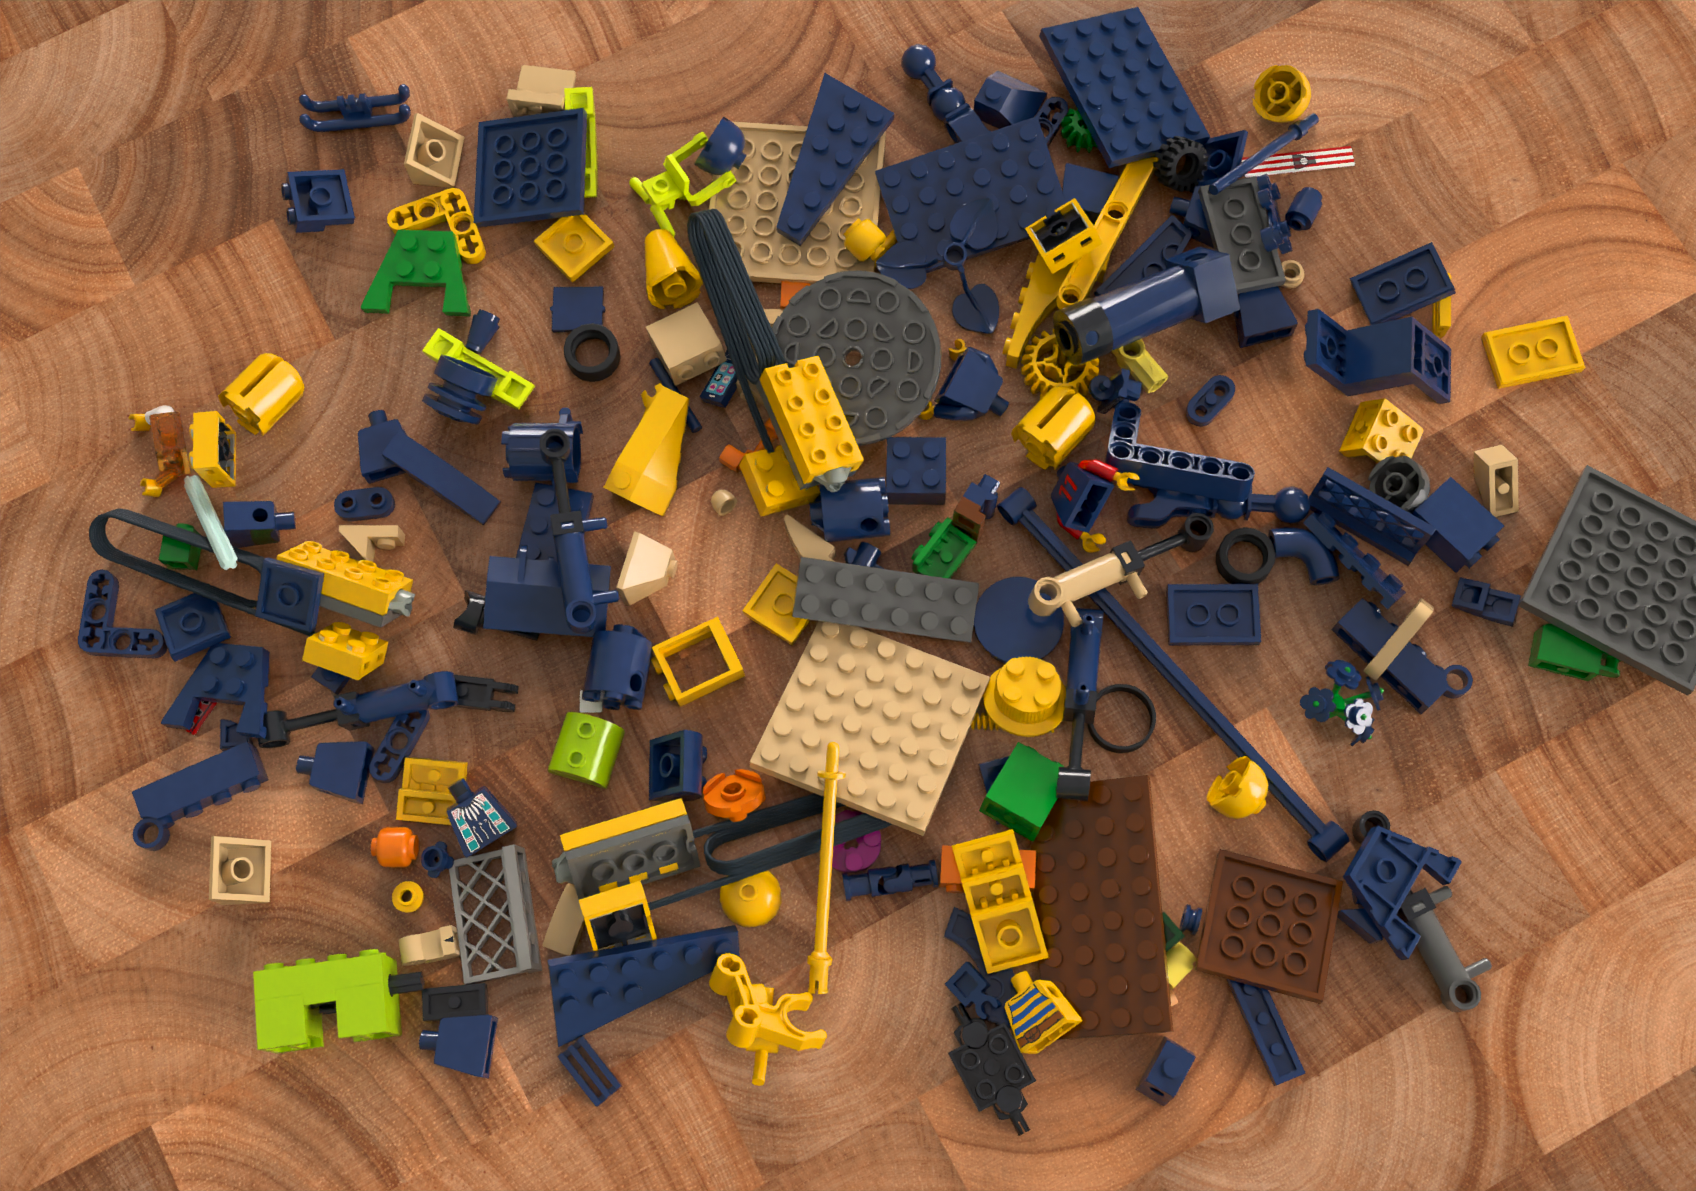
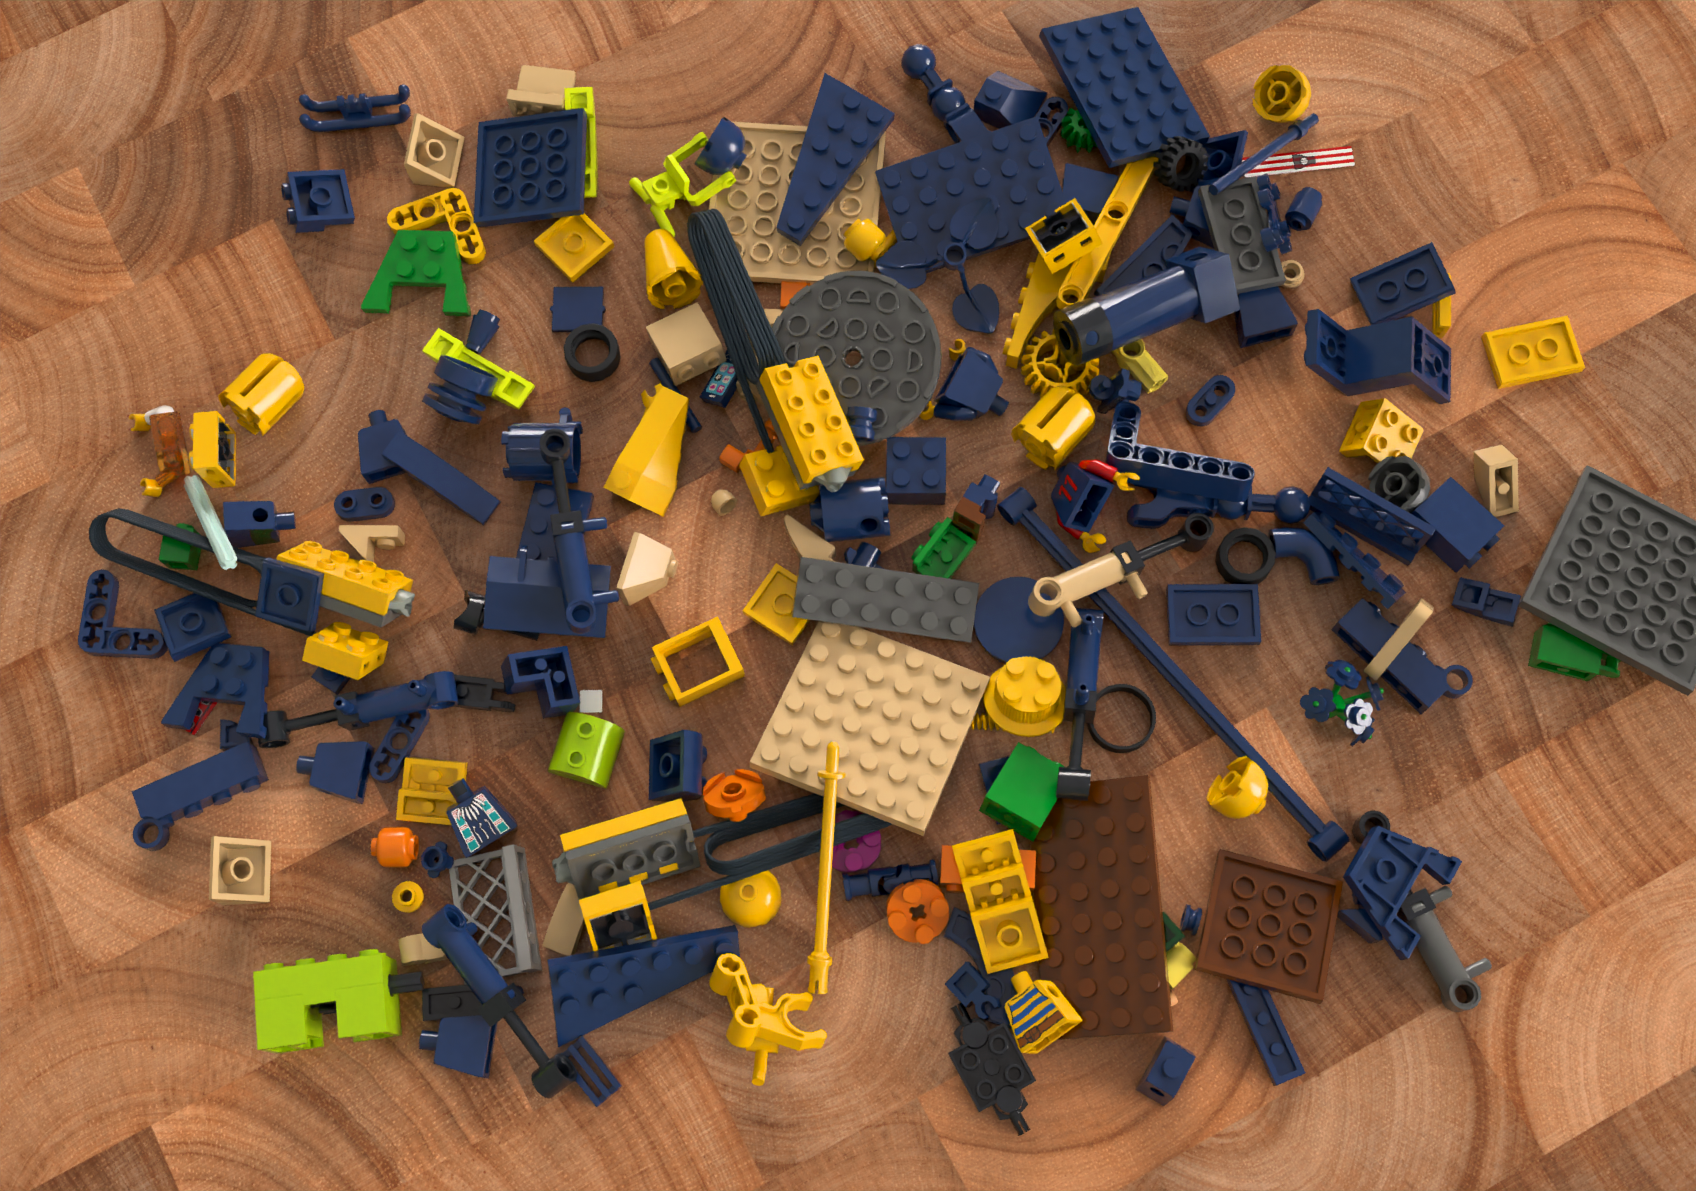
(452, 934): none -> piece
(548, 673): none -> dark blue brick
(618, 668): dark blue cylinder -> none
(861, 423): none -> dark blue wheel
(924, 927): none -> orange plate

